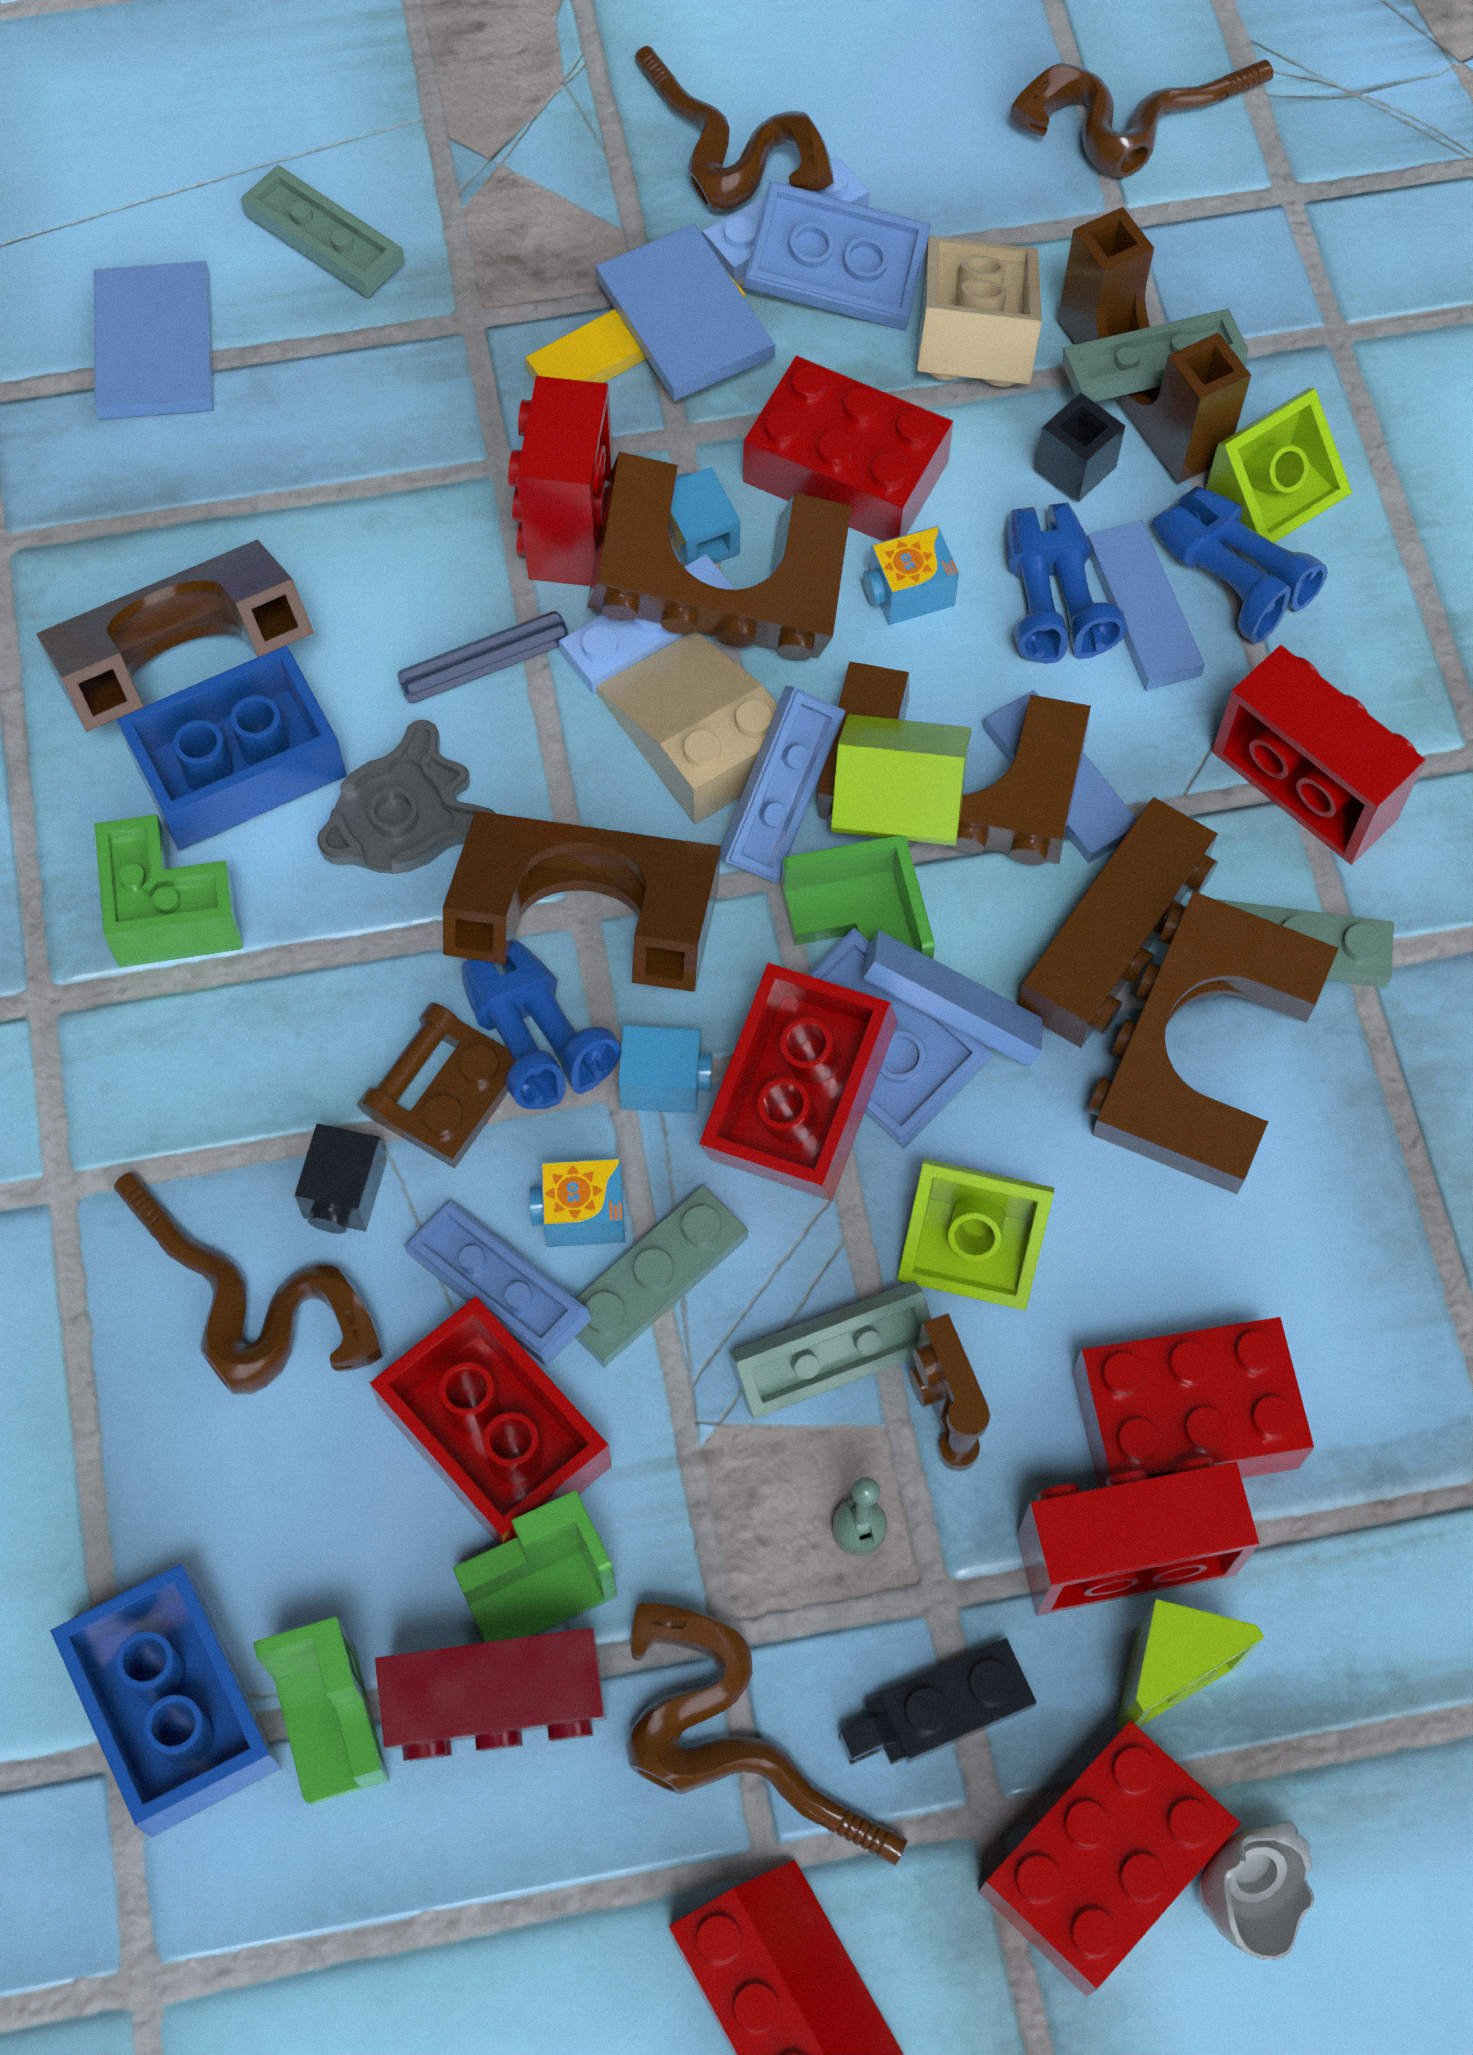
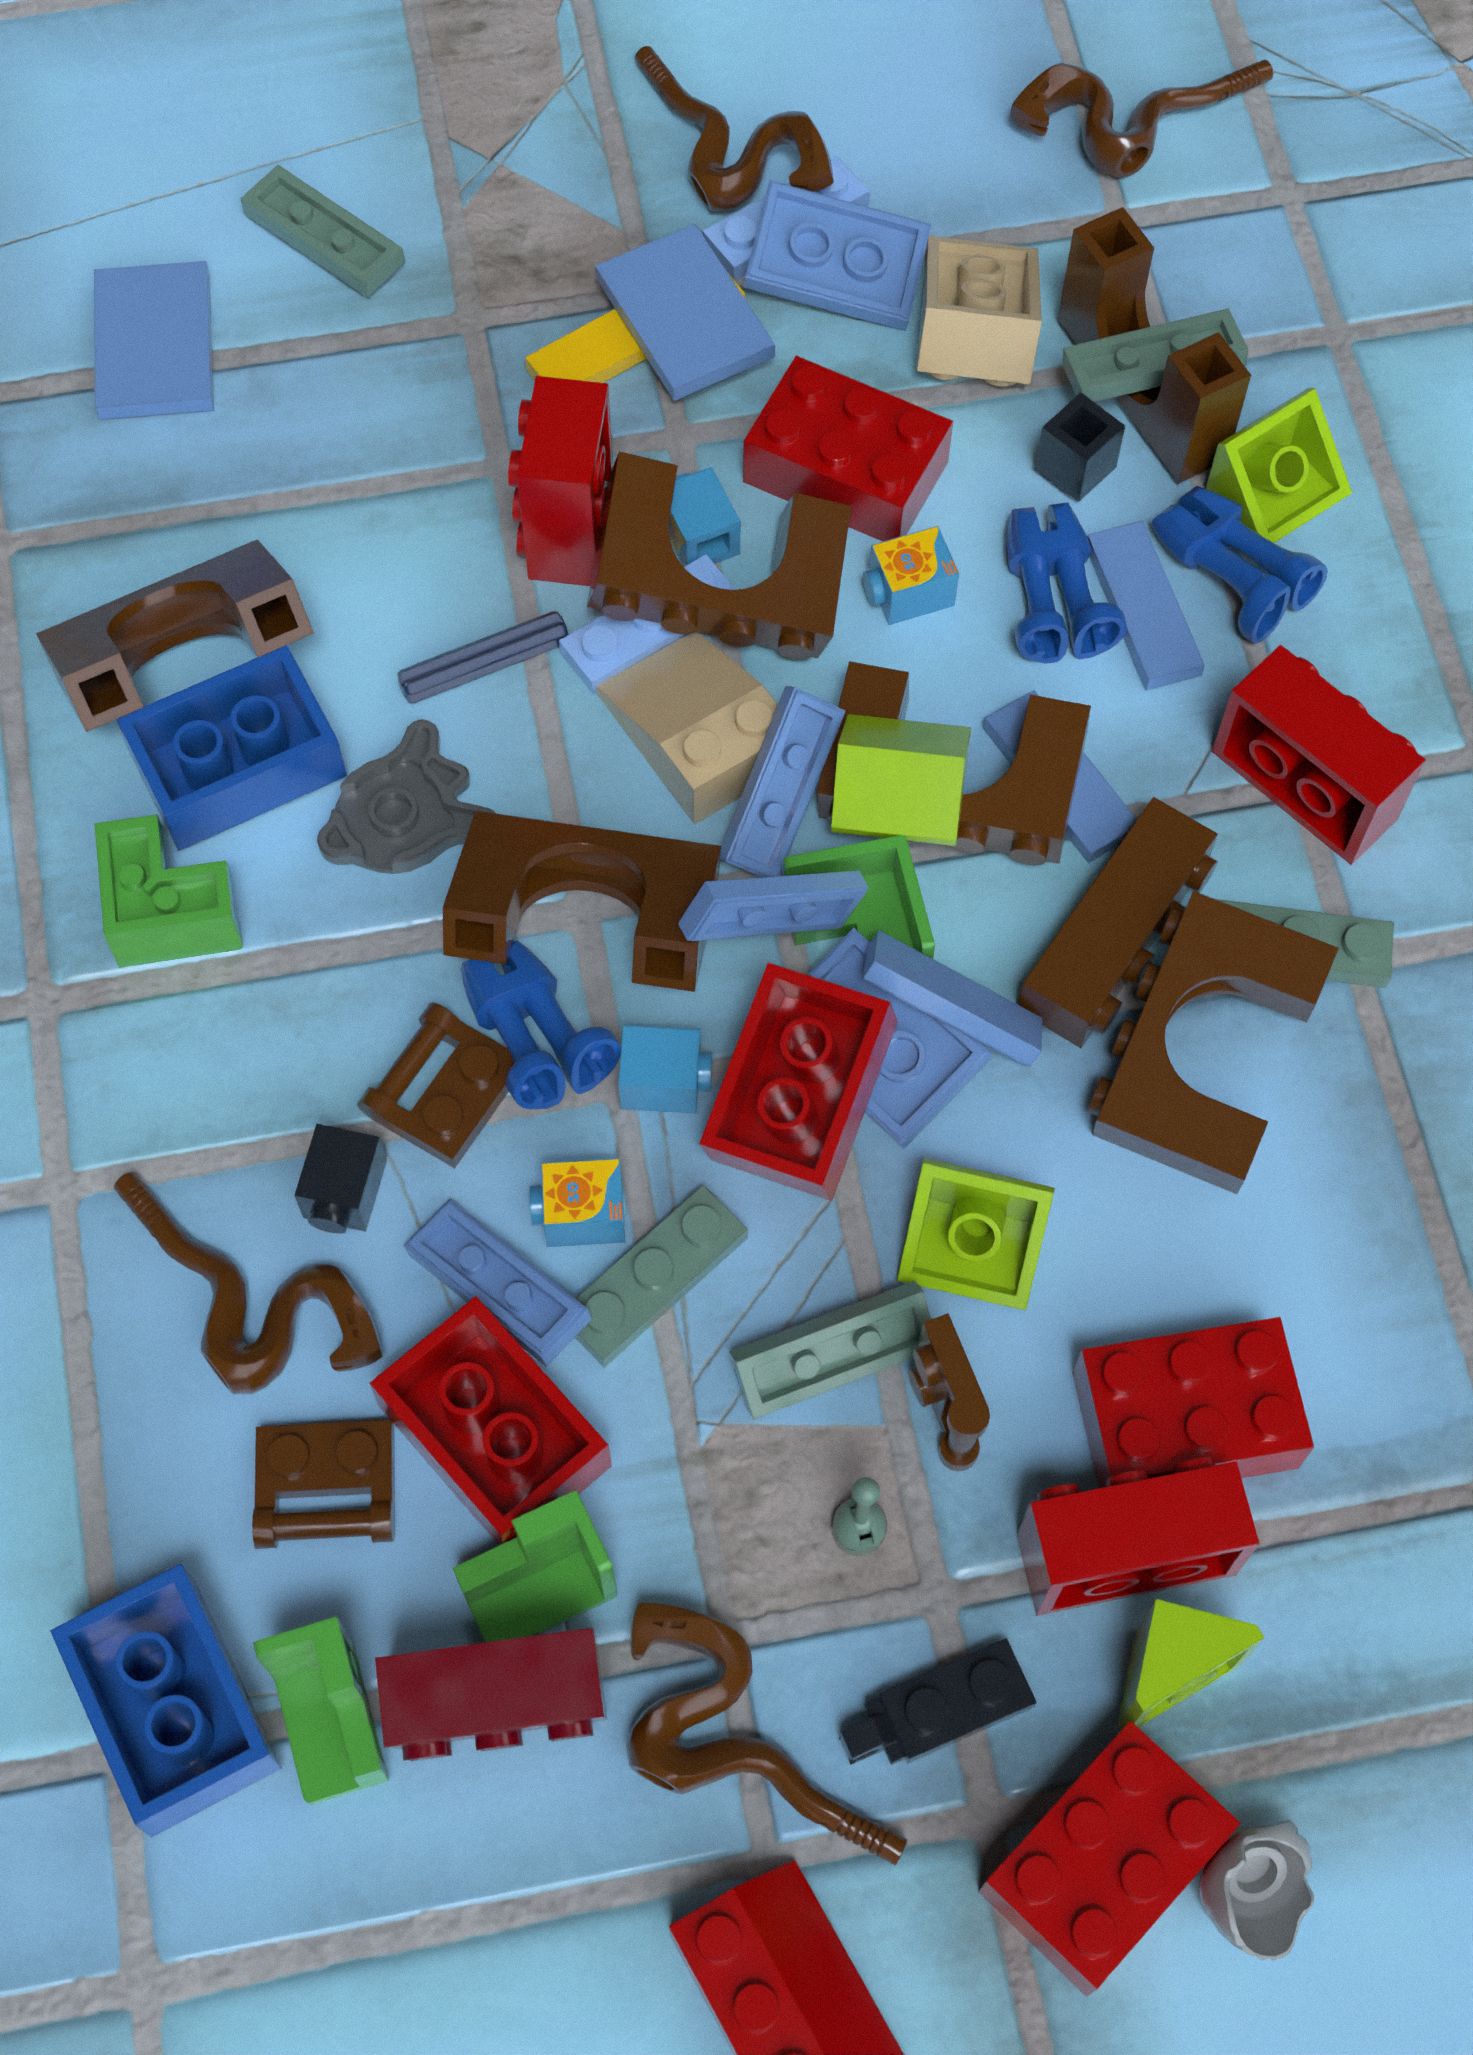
(322, 1463): none -> reddish brown plate
(772, 905): none -> medium blue tile

